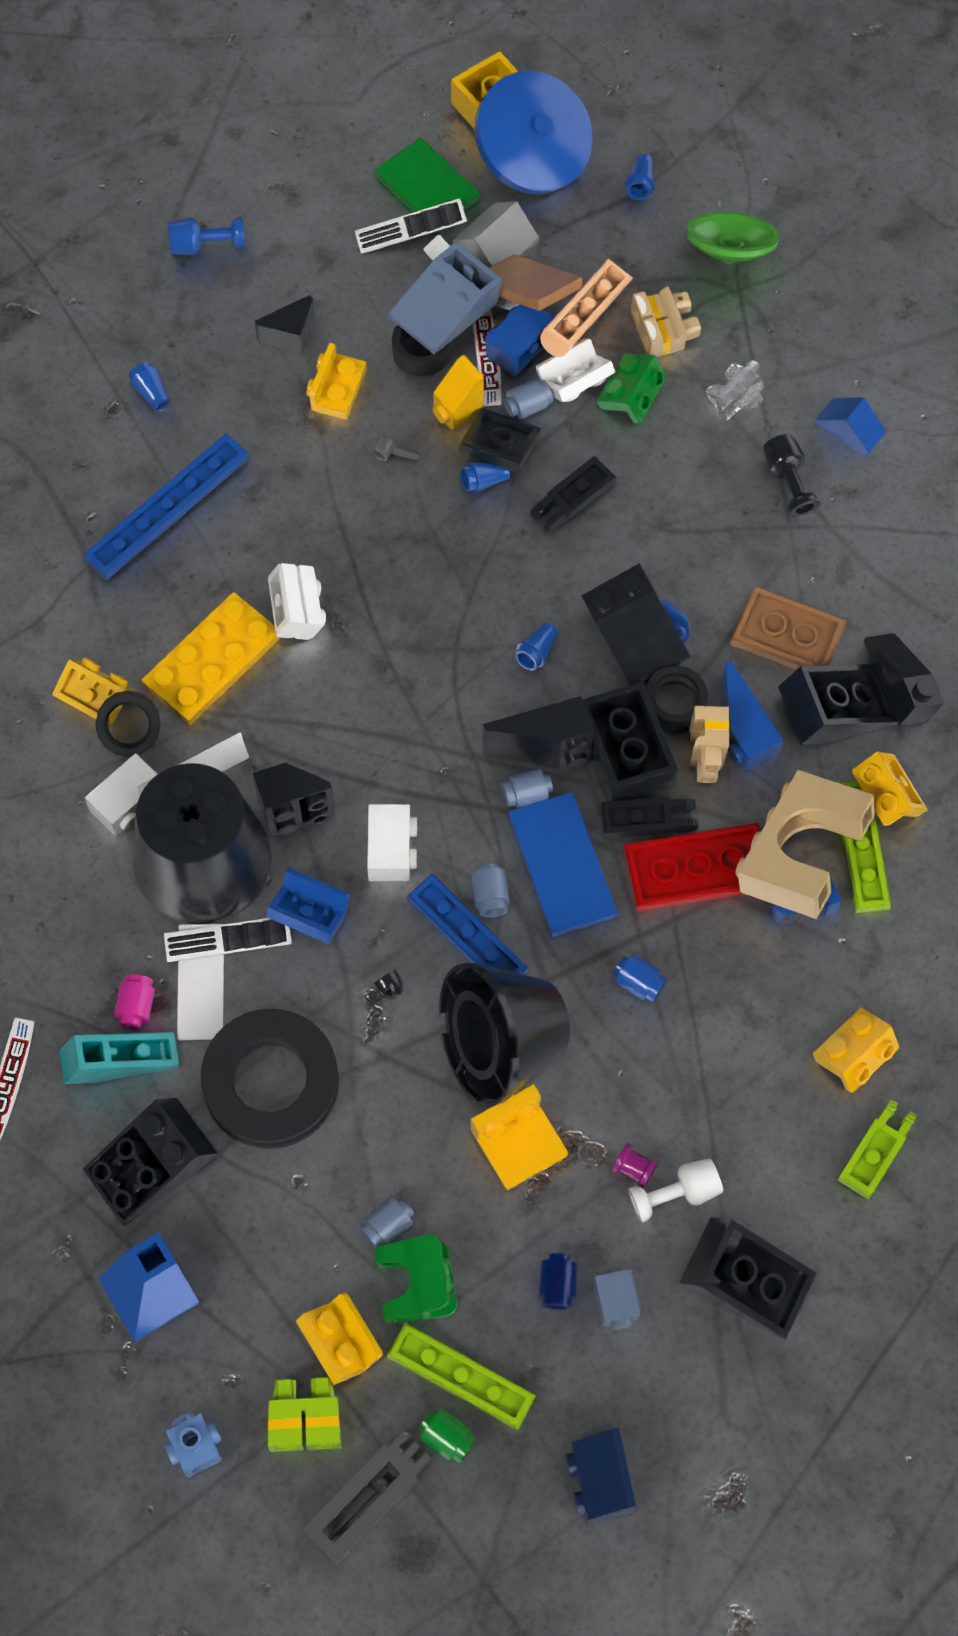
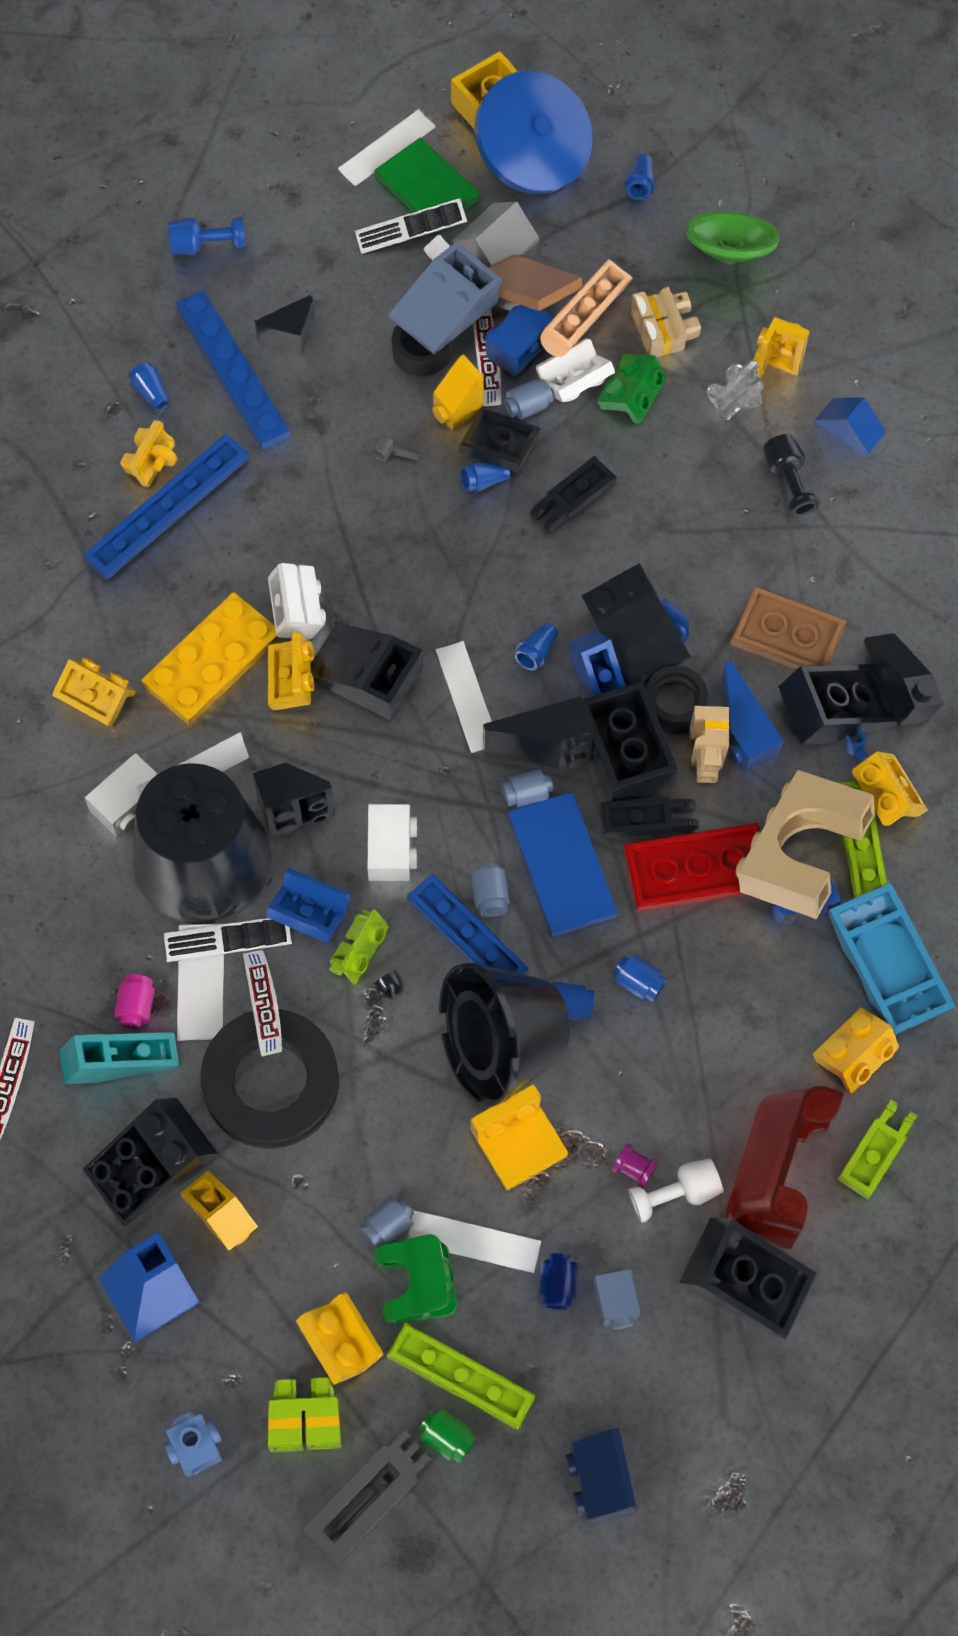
(113, 744): black tyre -> none
(152, 454): none -> yellow hips
(219, 1210): none -> yellow slope
(233, 370): none -> blue plate
(263, 1002): none -> sticker
(289, 673): none -> yellow bracket
(335, 383): yellow bracket -> none
(367, 668): none -> black slope
(367, 933): none -> lime hinge
(385, 147): none -> white sticker
(465, 692): none -> white sticker
(478, 1241): none -> white sticker
(577, 999): none -> blue brick
(596, 663): none -> blue slope
(759, 1194): none -> clear red windscreen
(781, 346): none -> yellow bracket
(857, 749): none -> blue hand
(890, 959): none -> dark azure slope

